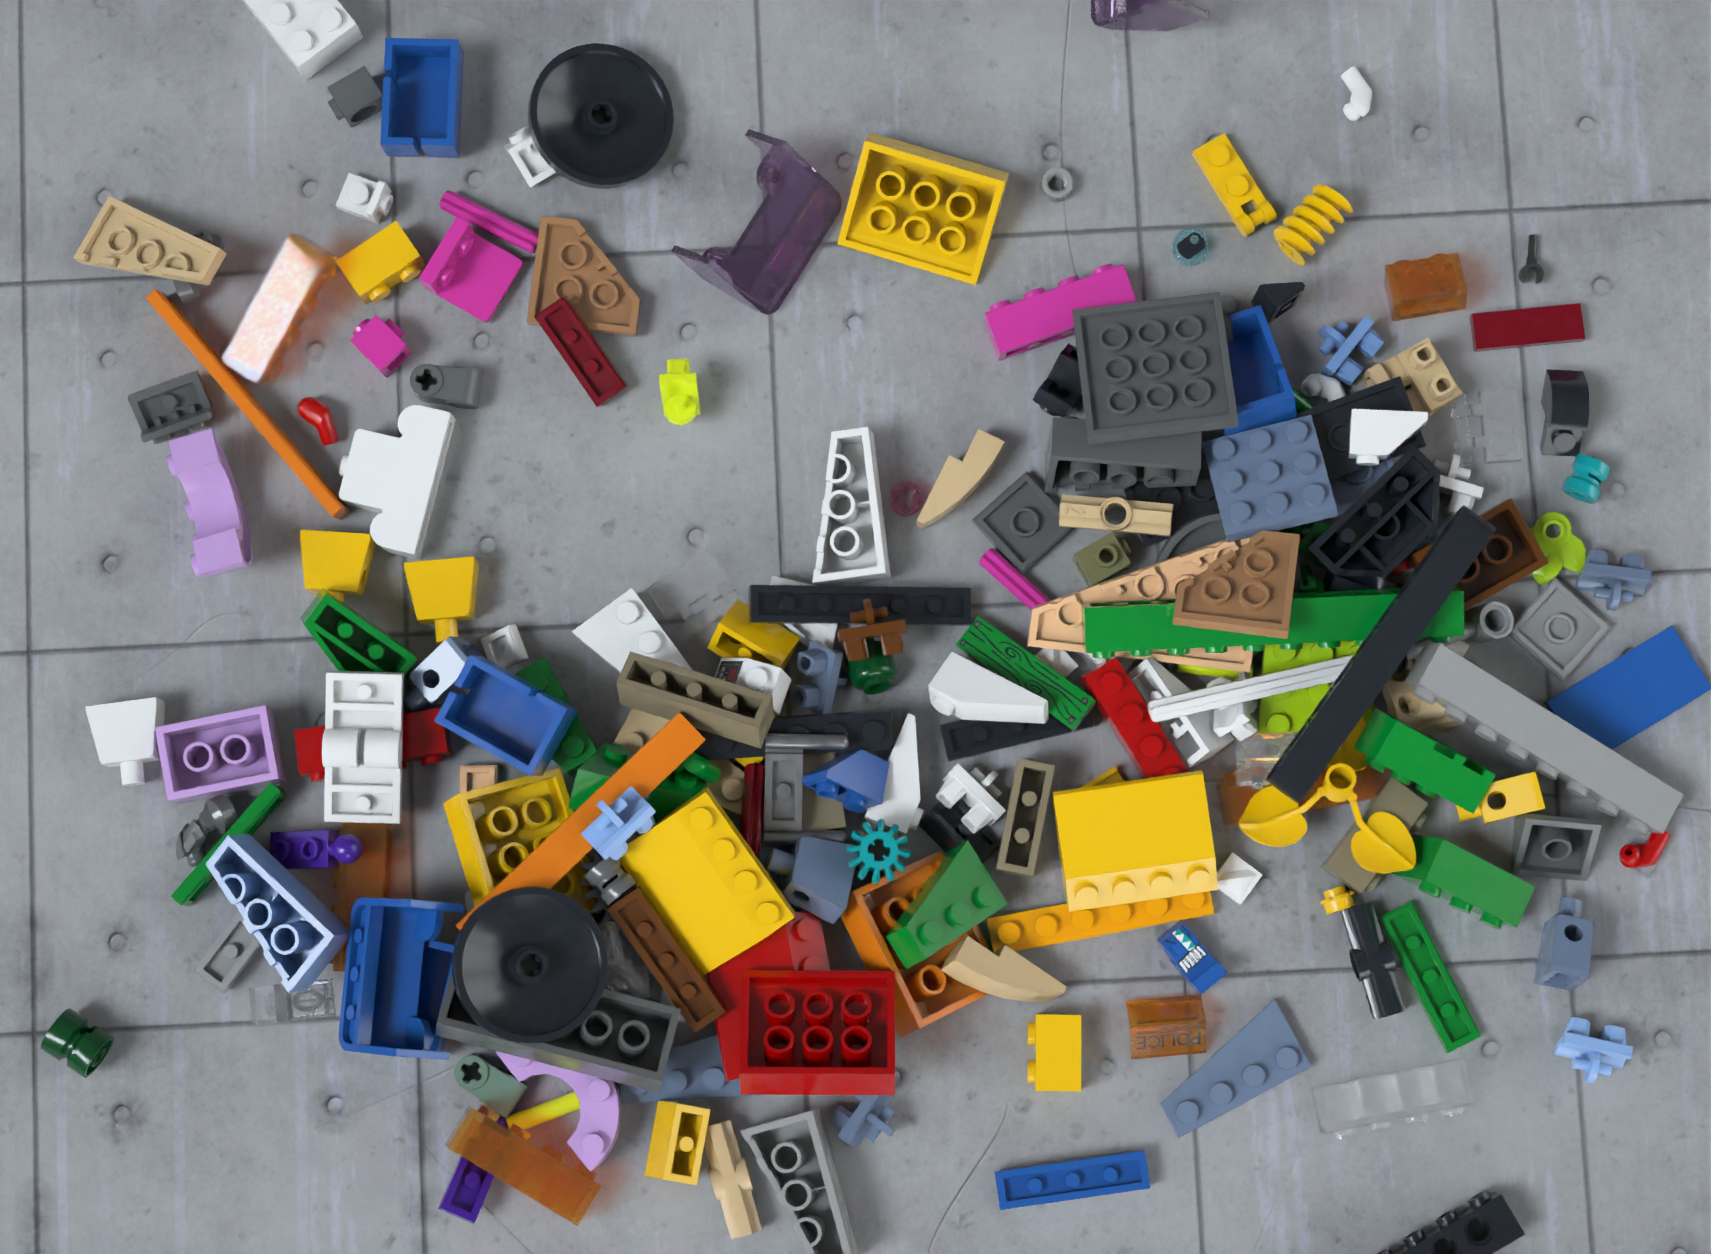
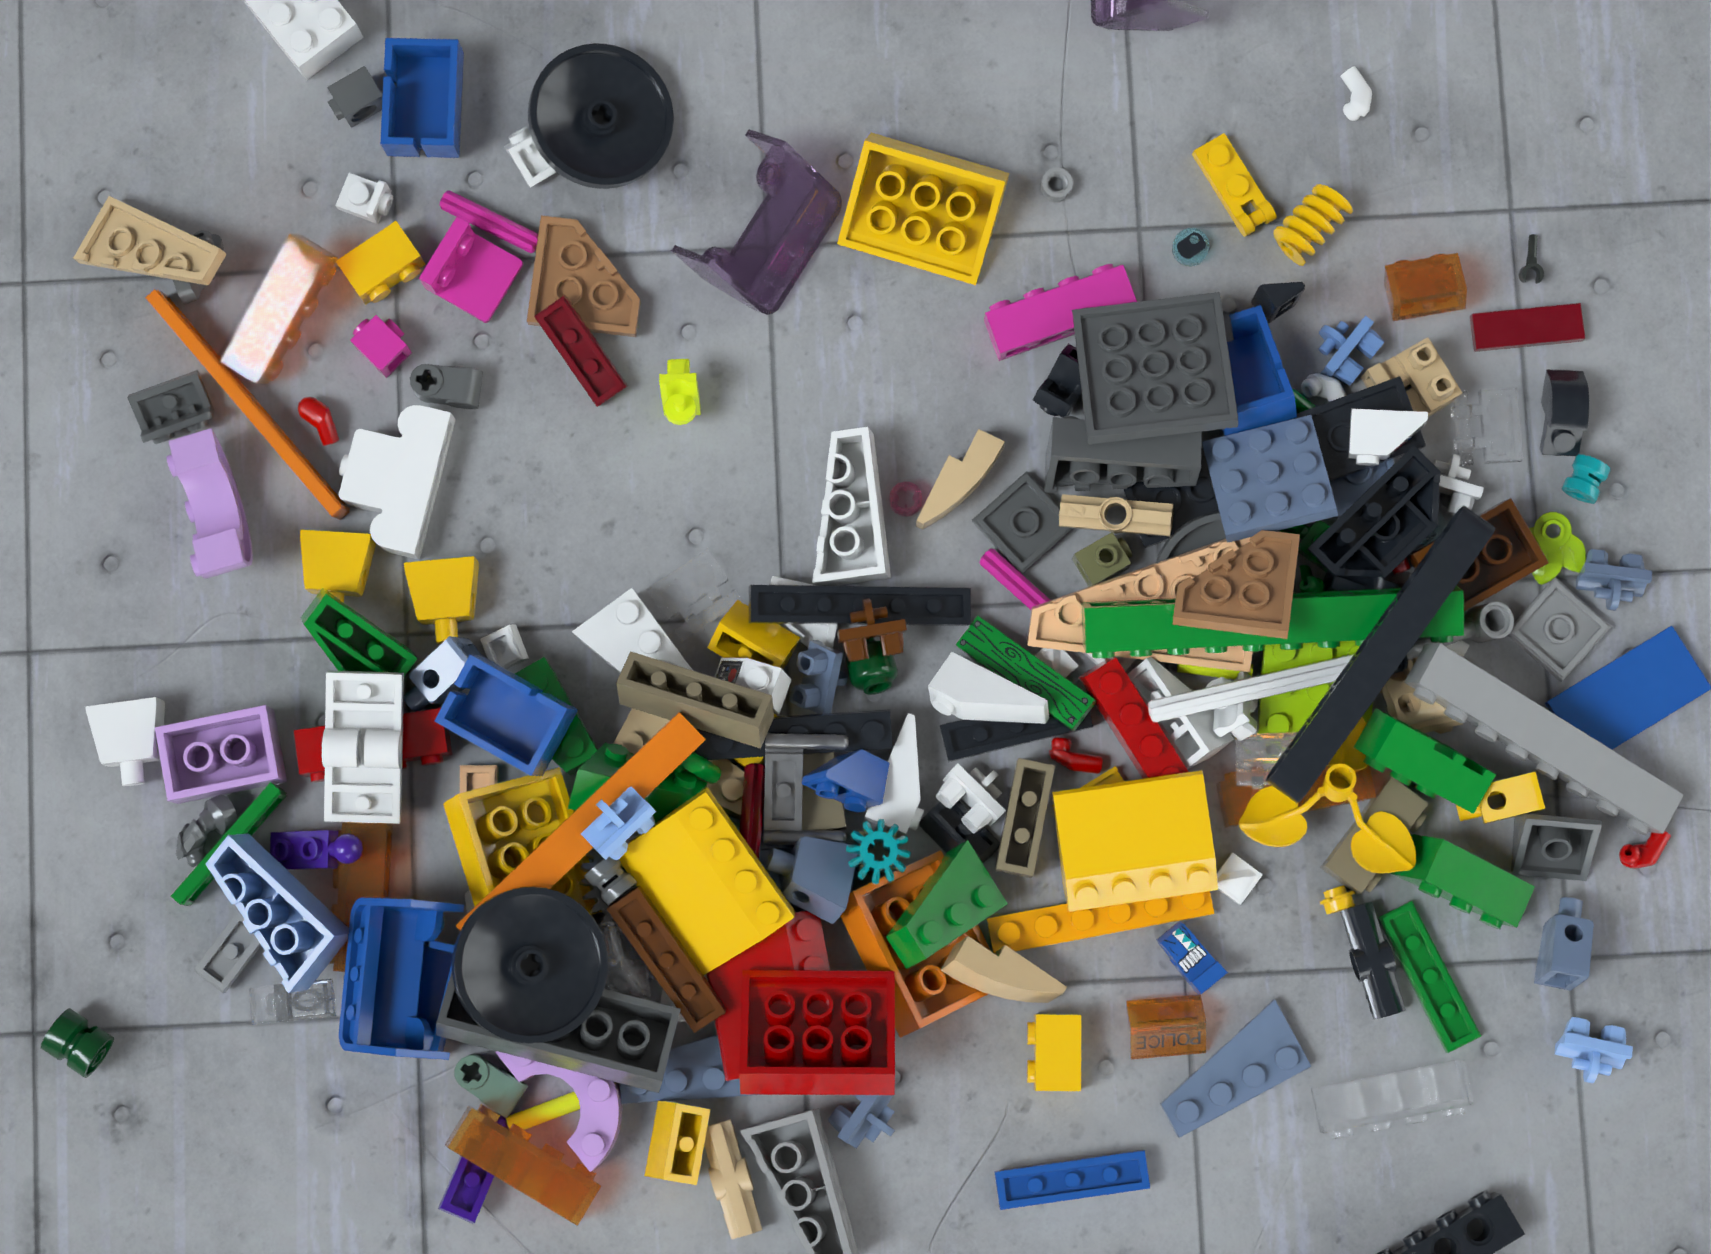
(1074, 761): none -> red arm

